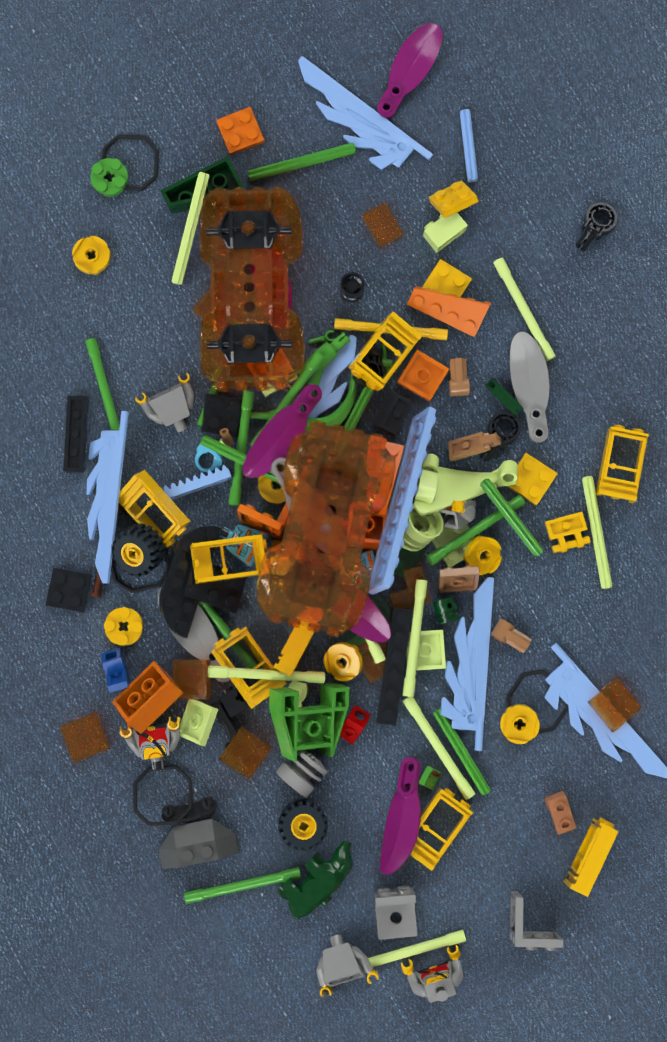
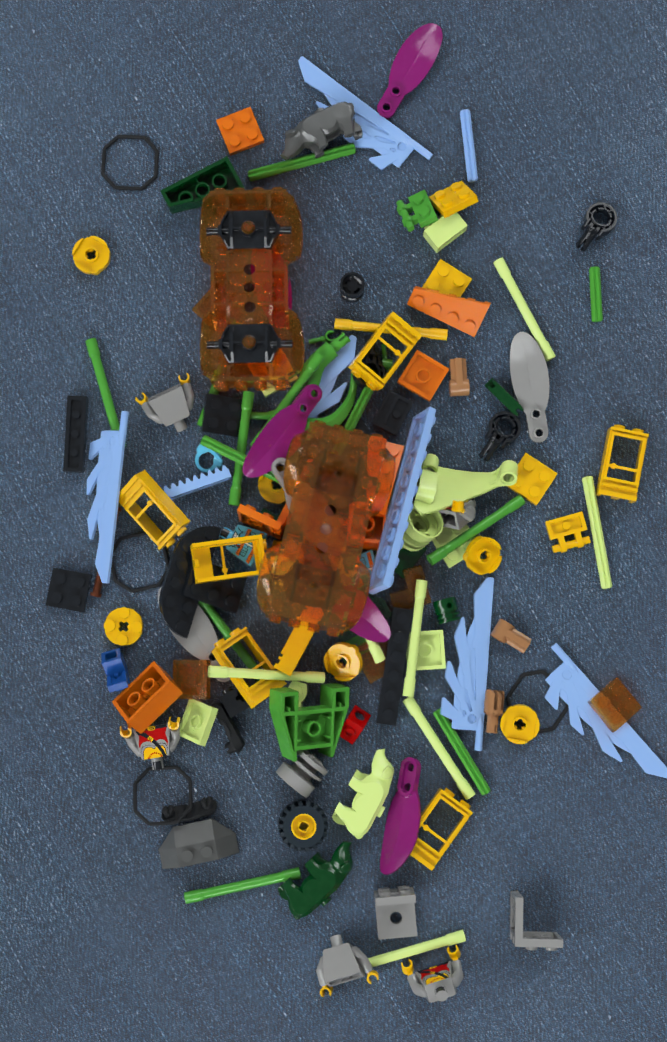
(85, 737): clear orange plate -> none
(100, 171): bright green plate -> none
(138, 550): black wheel -> none
(190, 228): yellowish green axle -> none
(226, 437): medium nougat arm -> none
(245, 753): clear orange plate -> none
(320, 128): none -> dark grey animal
(370, 796): none -> yellowish green animal
(382, 225): clear orange plate -> none
(422, 208): none -> bright green plate
(430, 777): bright green tile -> none
(458, 579): medium nougat plate -> none
(472, 445): medium nougat hinge -> none
(493, 709): none -> medium nougat arm
(511, 517): bright green axle -> none
(560, 812): nougat plate -> none
(591, 856): yellow door -> none
(595, 294): none -> bright green axle

